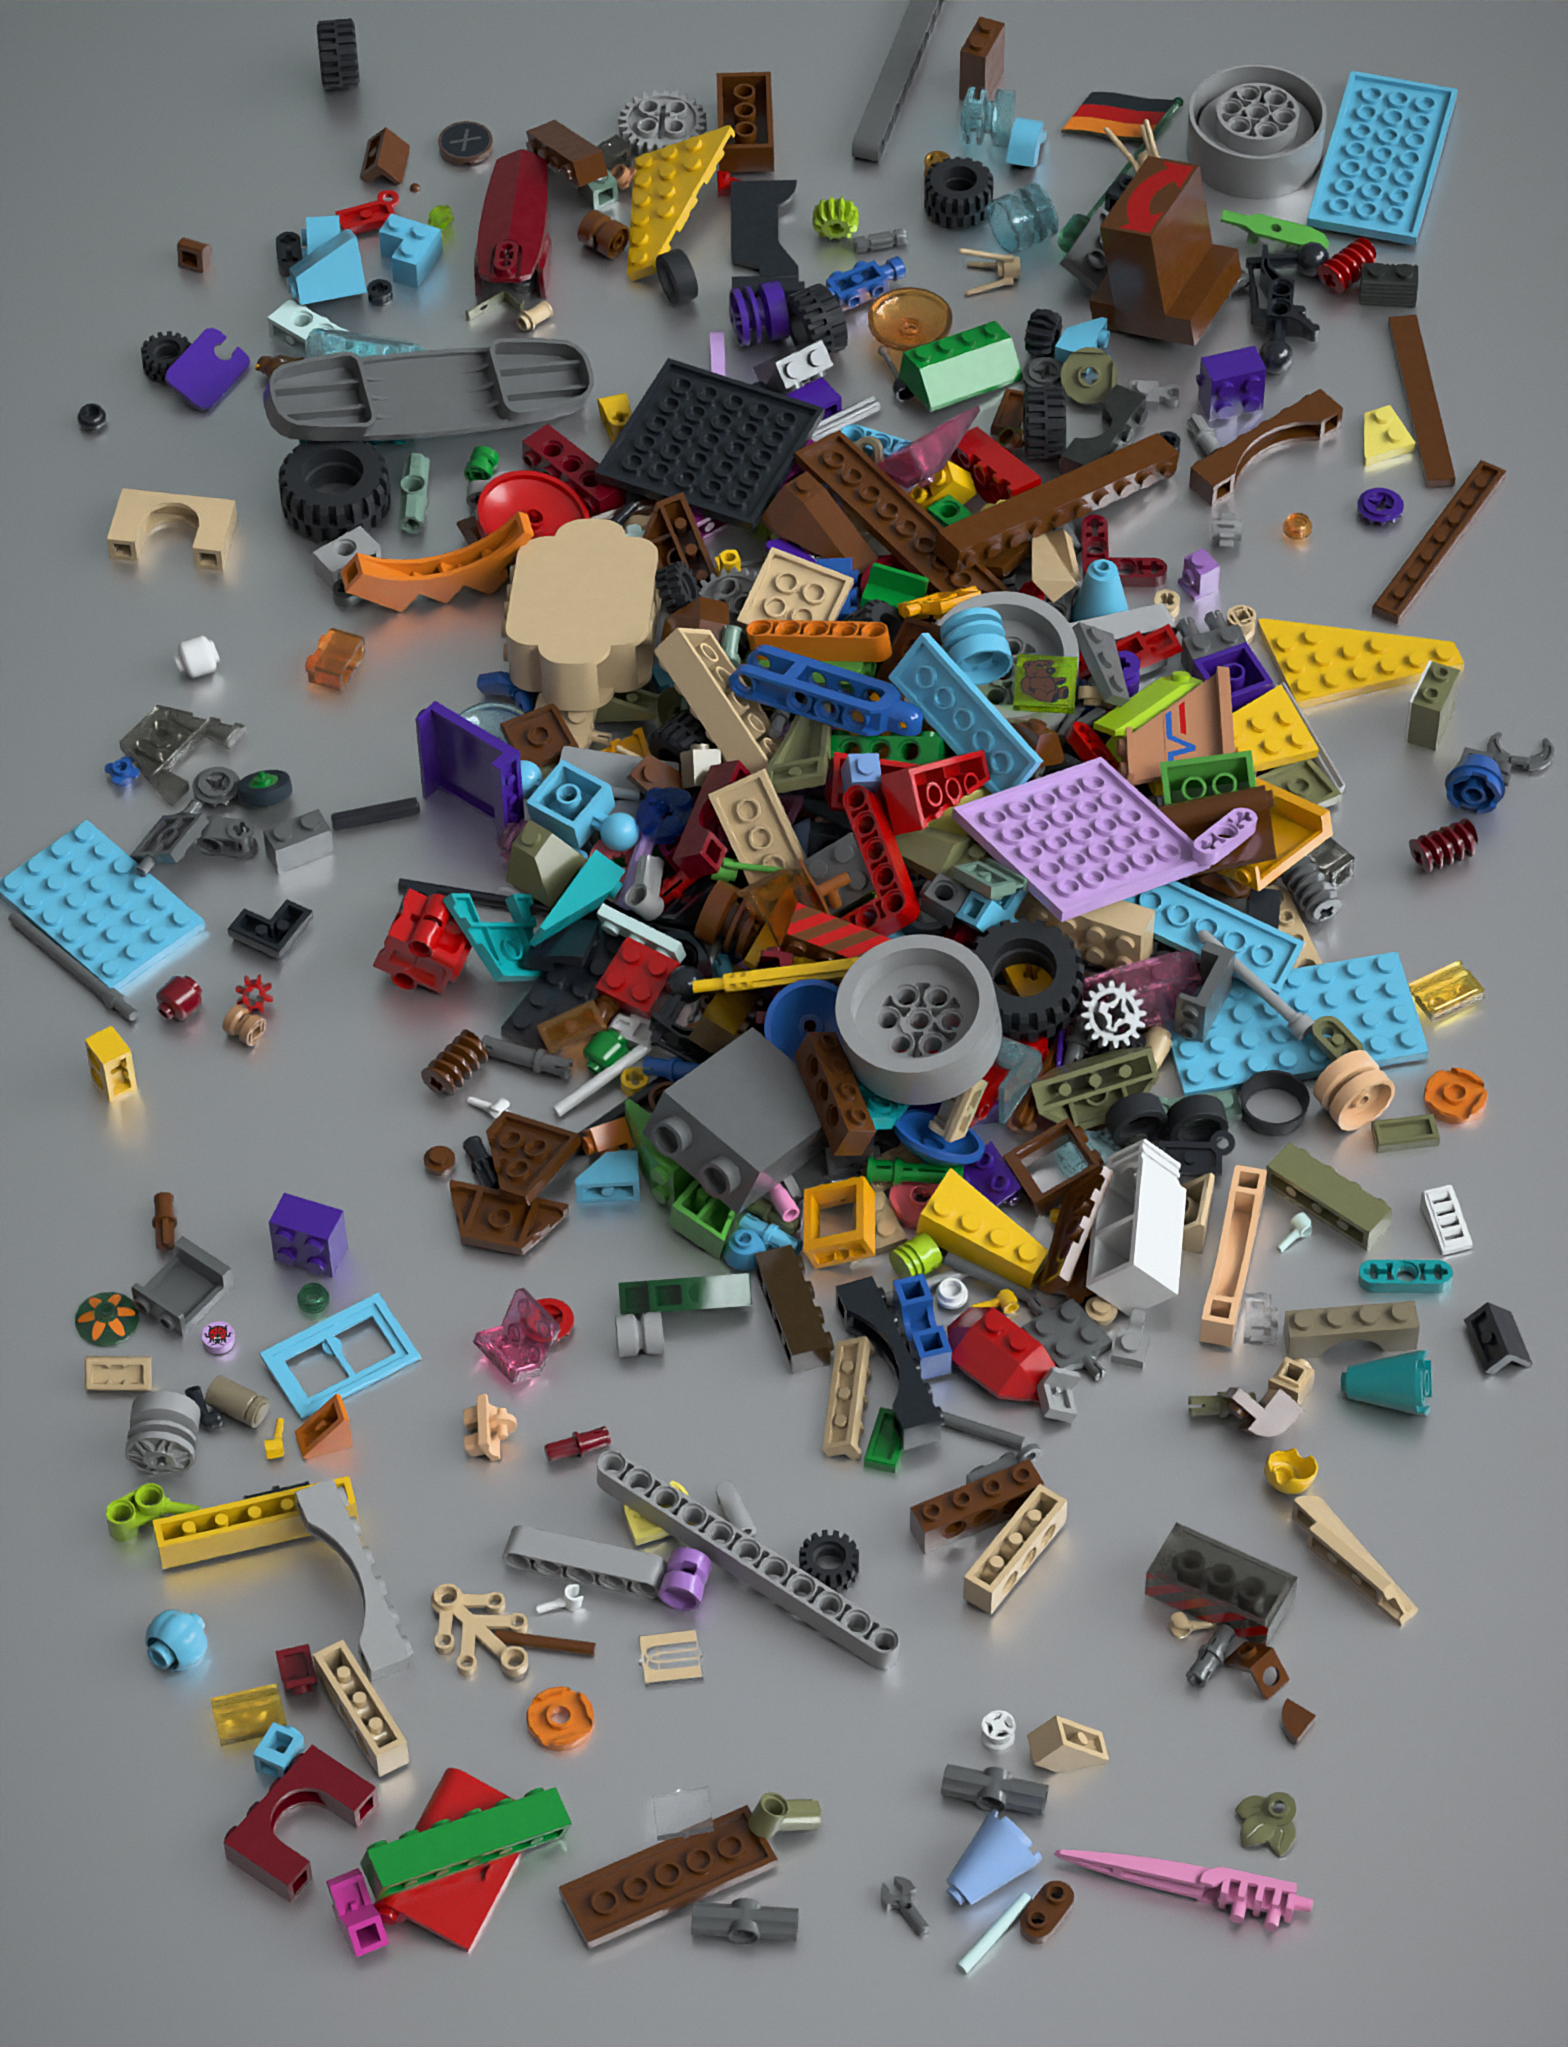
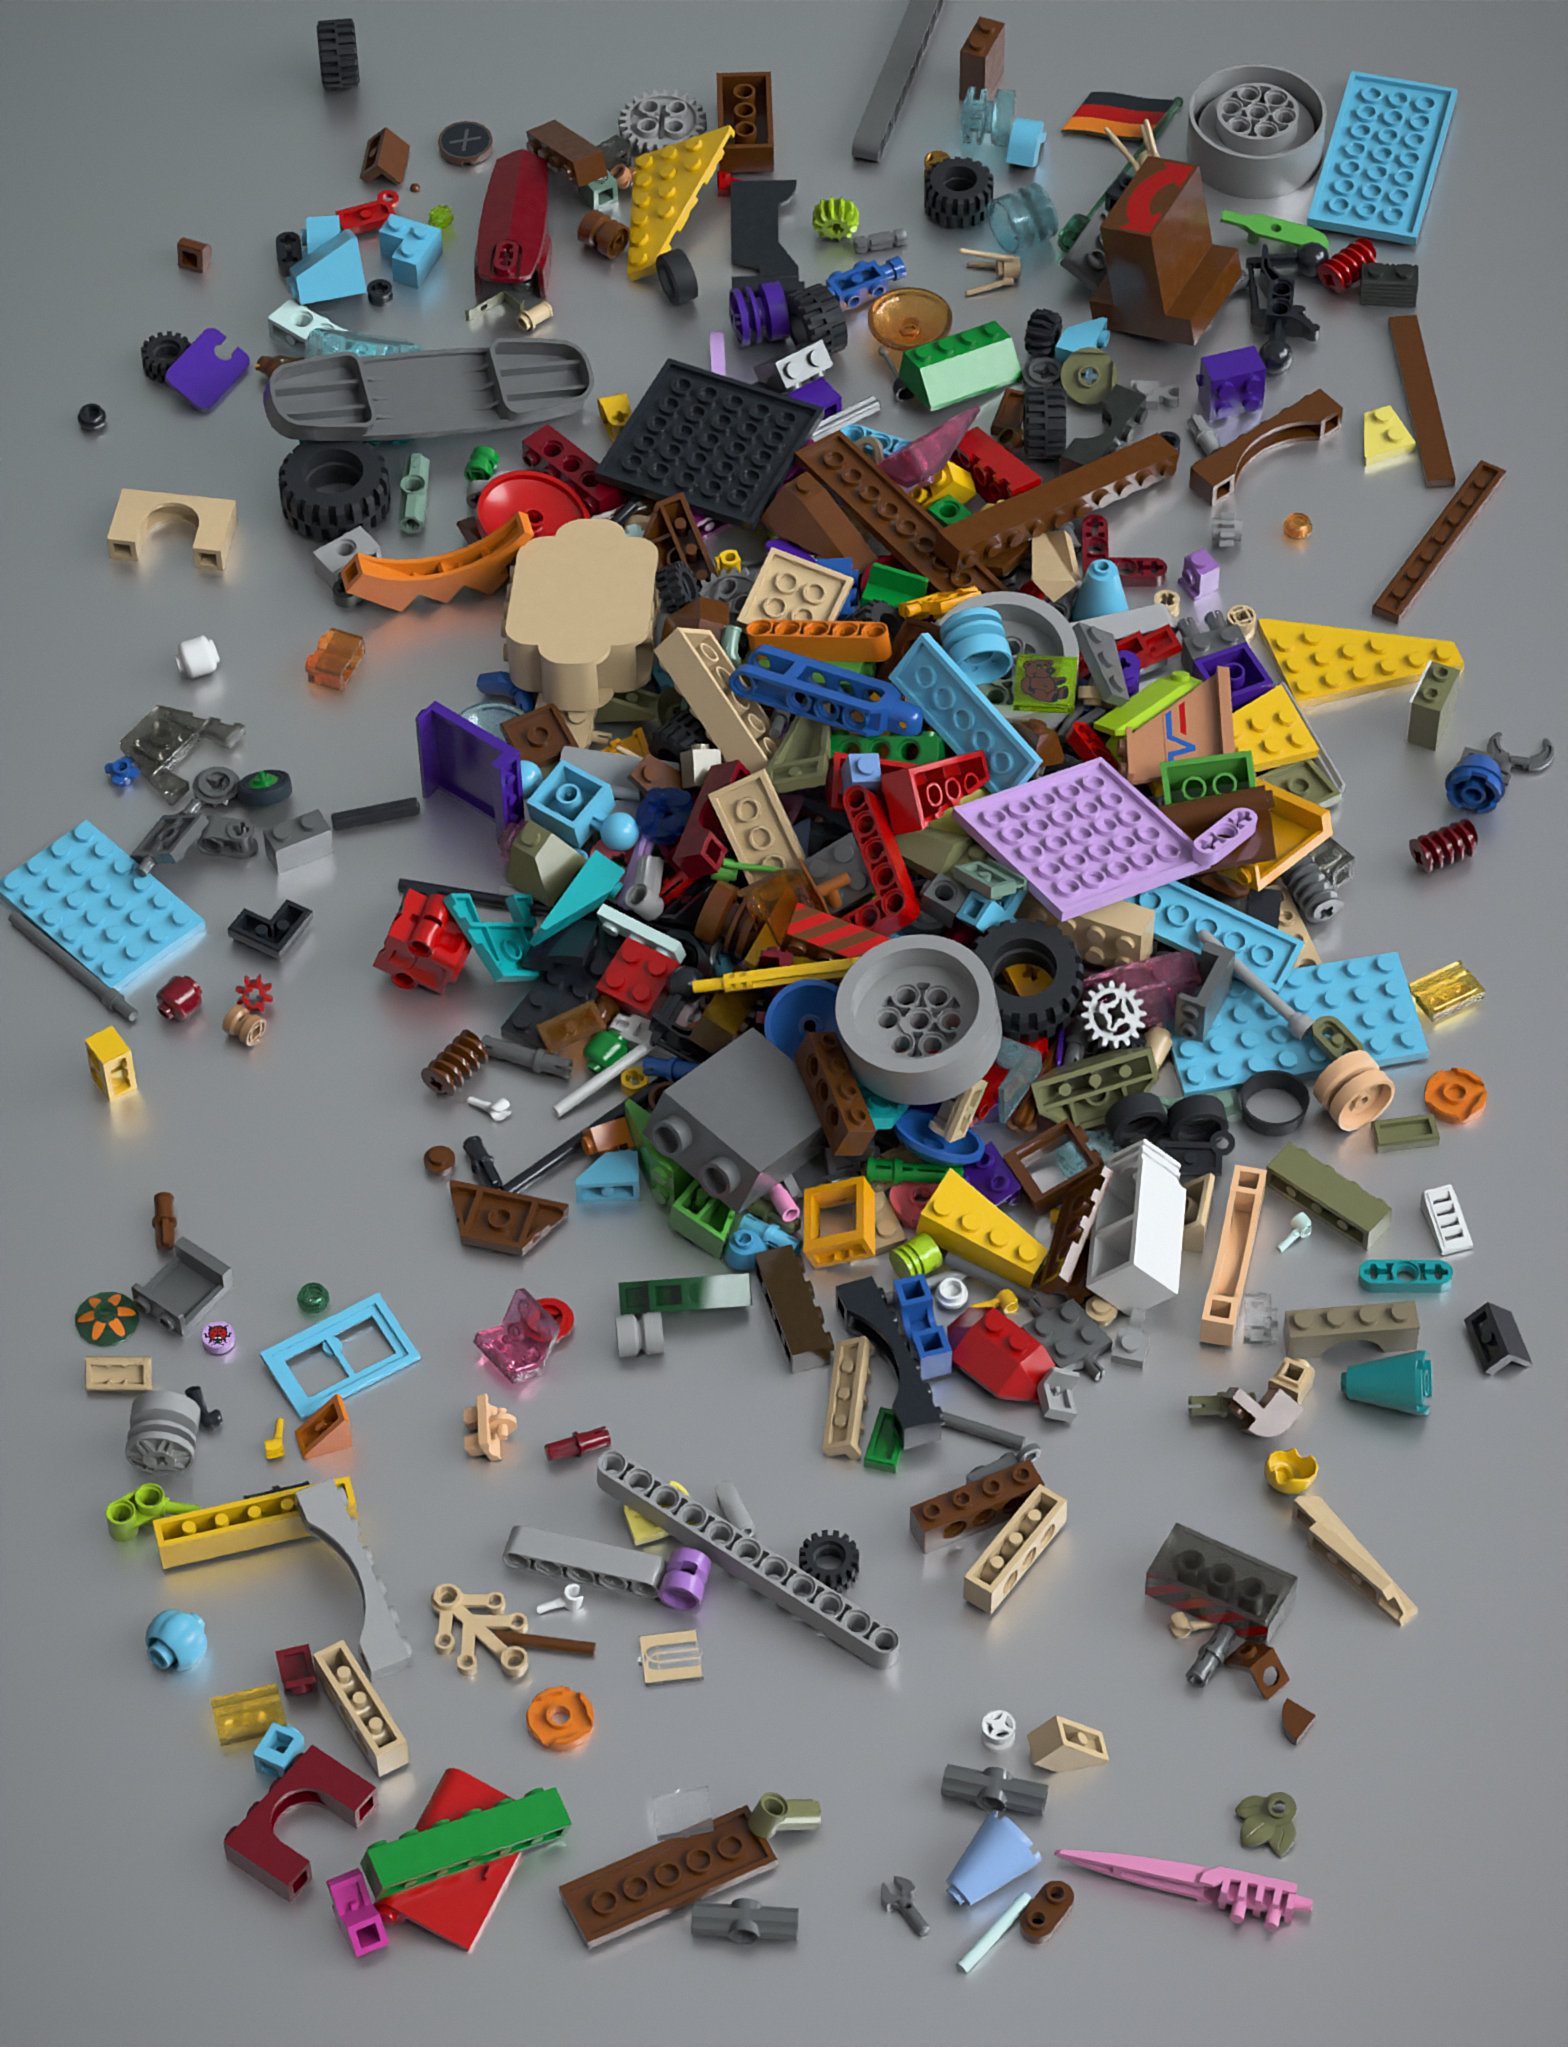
(237, 1401): dark tan piece -> none
(308, 1235): dark purple brick -> none
(527, 1154): reddish brown plate -> none
(1373, 499): dark purple gear -> none

